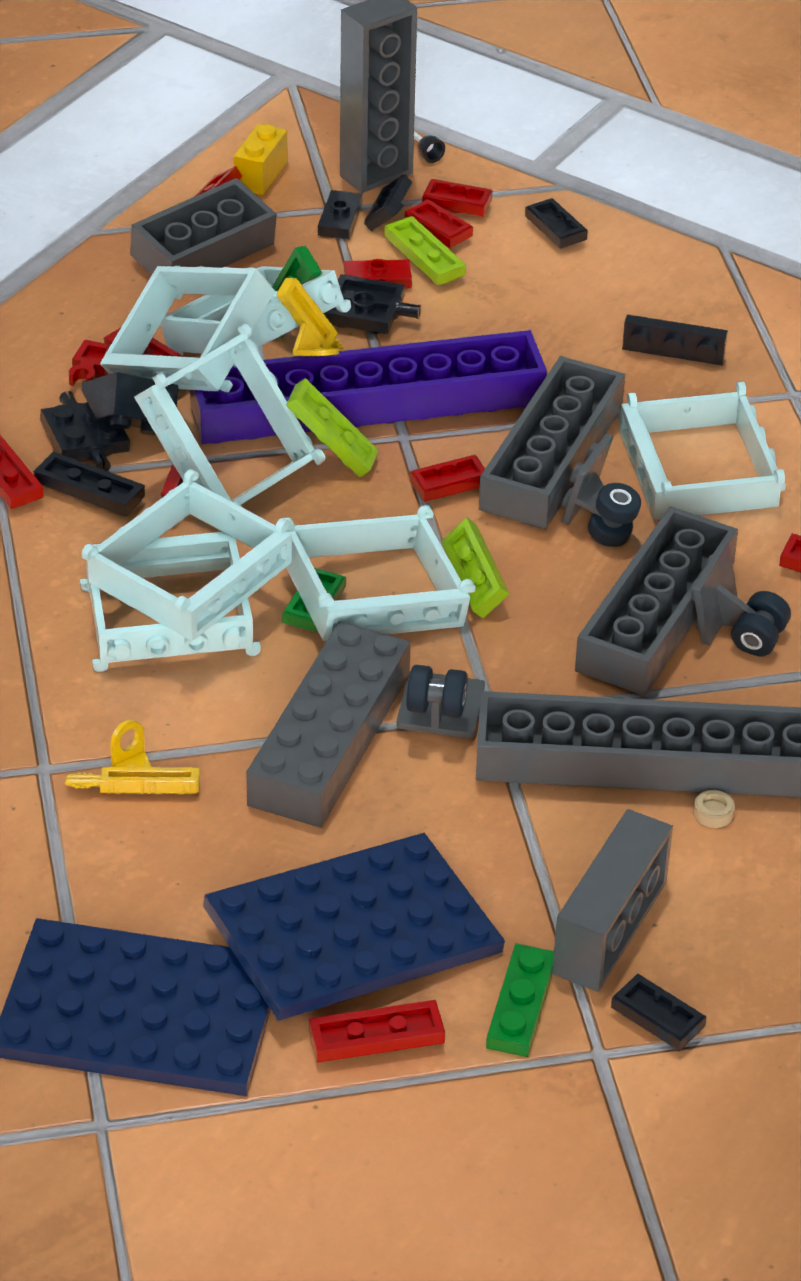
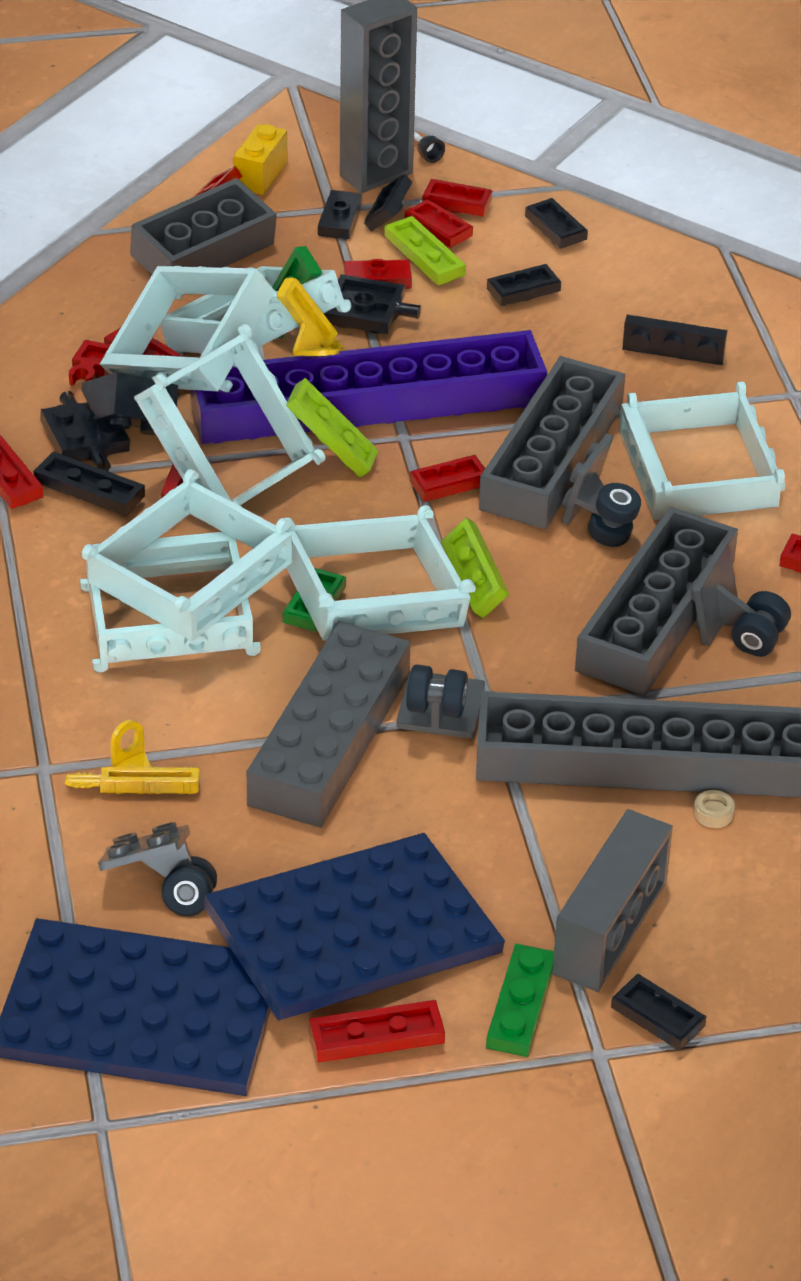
(168, 854): none -> dark grey plate
(523, 285): none -> black plate

